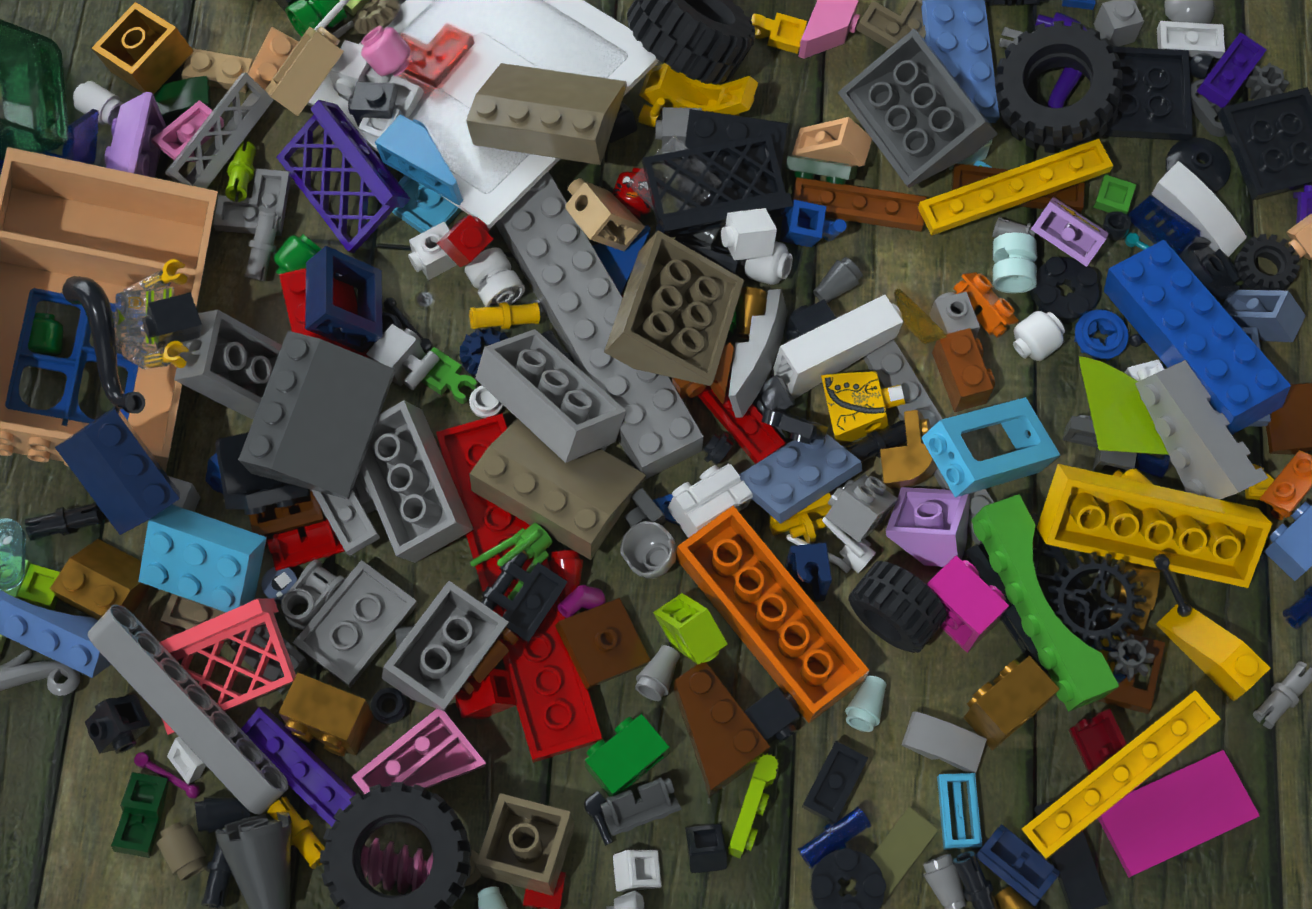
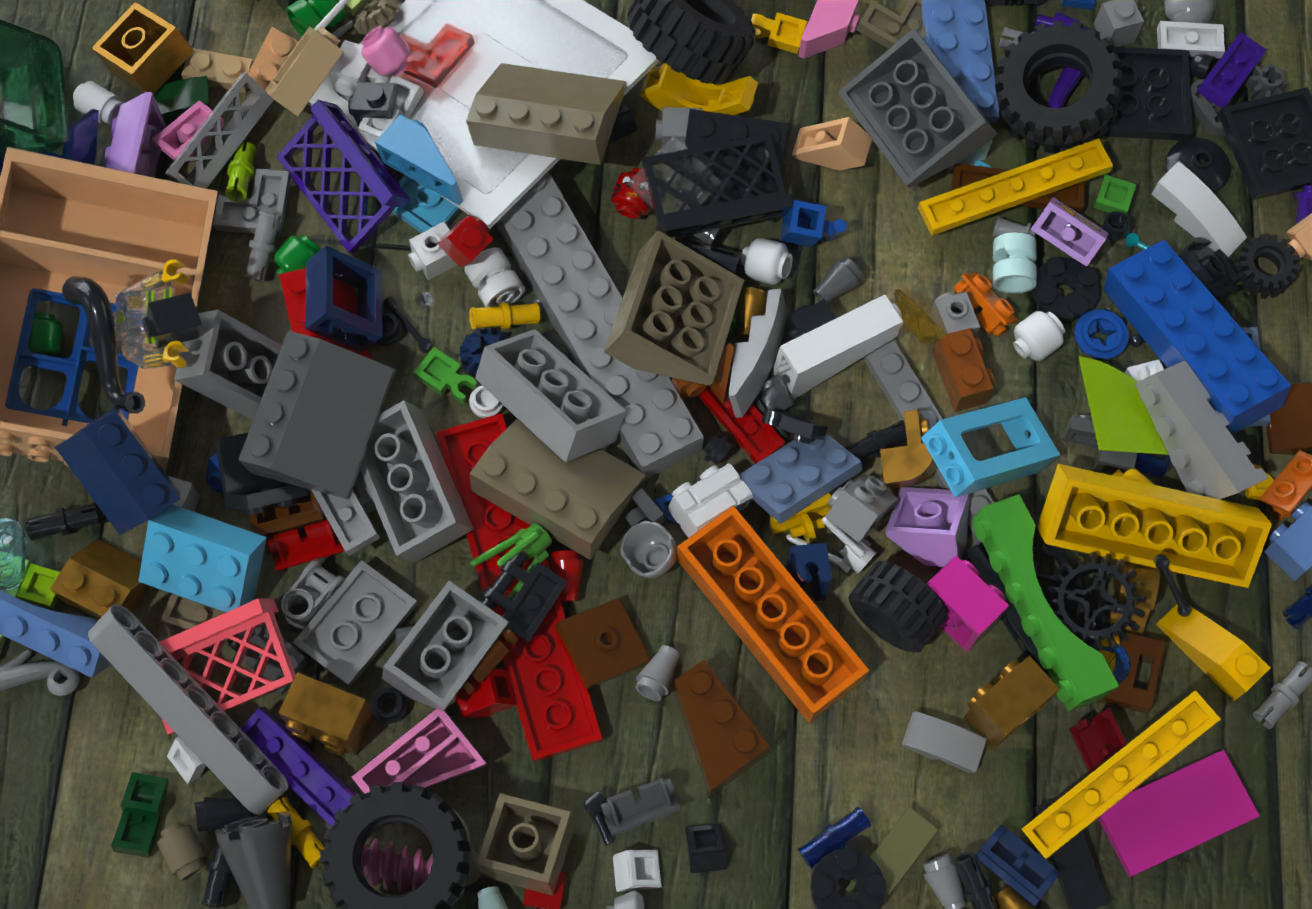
(117, 724): black brick -> none
(142, 760): magenta hinge -> none
(278, 583): sand blue tile -> none
(404, 354): light grey brick -> none
(582, 596): magenta arm -> none
(593, 209): tan torso -> none
(621, 263): blue tile -> none
(626, 755): green brick -> none
(650, 114): yellow hand -> none
(690, 629): lime brick -> none
(749, 234): white brick -> none
(753, 803): lime hinge -> none
(774, 715): black brick -> none
(834, 782): black plate -> none
(835, 171): dark green plate -> none
(858, 403): torso -> none
(862, 204): dark orange plate -> none
(867, 704): light aqua cone -> none
(961, 842): medium azure tile -> none
(1131, 667): dark grey gear -> none
(1183, 233): clear blue slope -> none
(1270, 311): sand blue slope -> none

